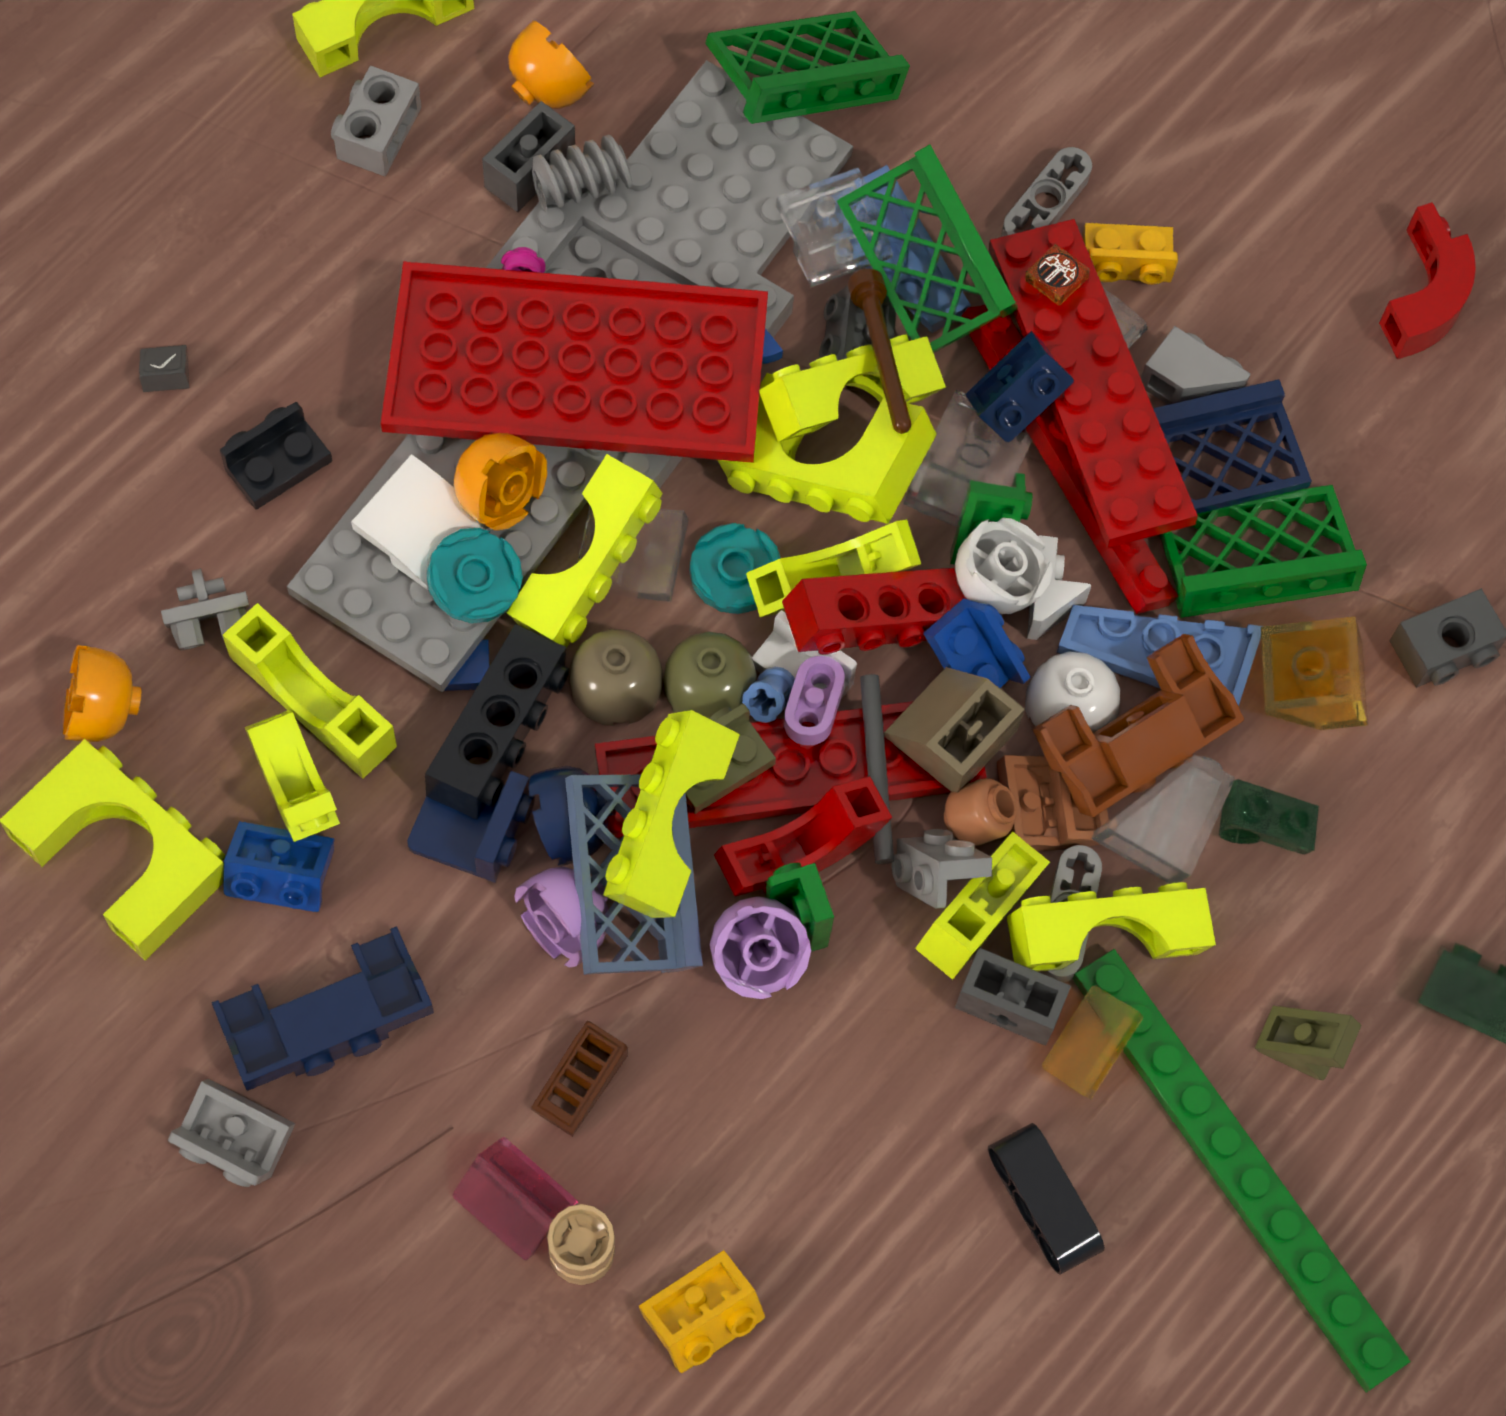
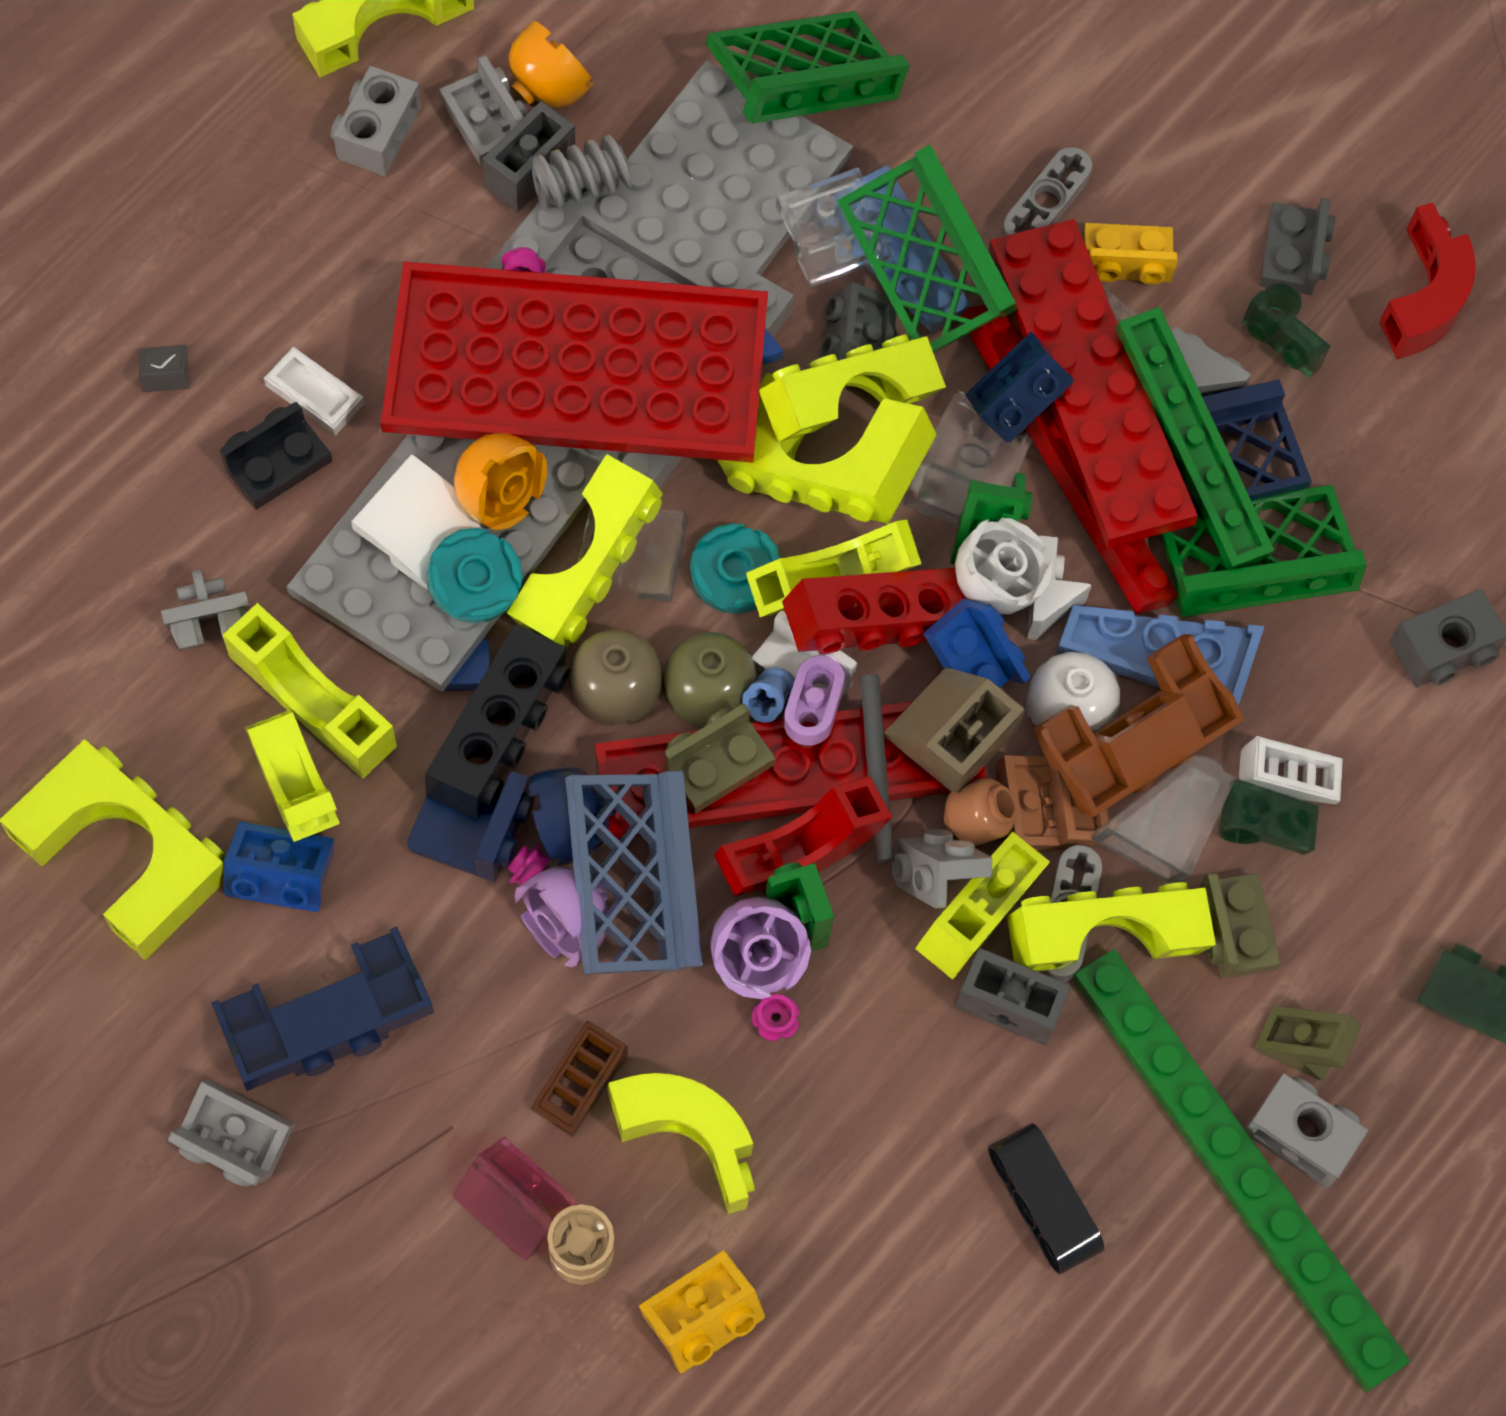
(98, 695): light orange cylinder -> none
(315, 389): none -> white tile
(482, 107): none -> light grey bracket
(527, 864): none -> dark pink plate
(648, 868): neon yellow arch -> none
(686, 1107): none -> neon yellow arch
(778, 1005): none -> dark pink plate
(868, 293): reddish brown piece -> none
(1057, 274): clear orange tile -> none
(1092, 1041): clear yellow panel -> none
(1194, 439): none -> green plate
(1240, 926): none -> olive bracket
(1260, 767): none -> white slope
(1285, 333): none -> clear green plate
(1296, 246): none -> dark grey bracket
(1315, 673): clear yellow slope -> none
(1316, 1157): none -> light grey brick

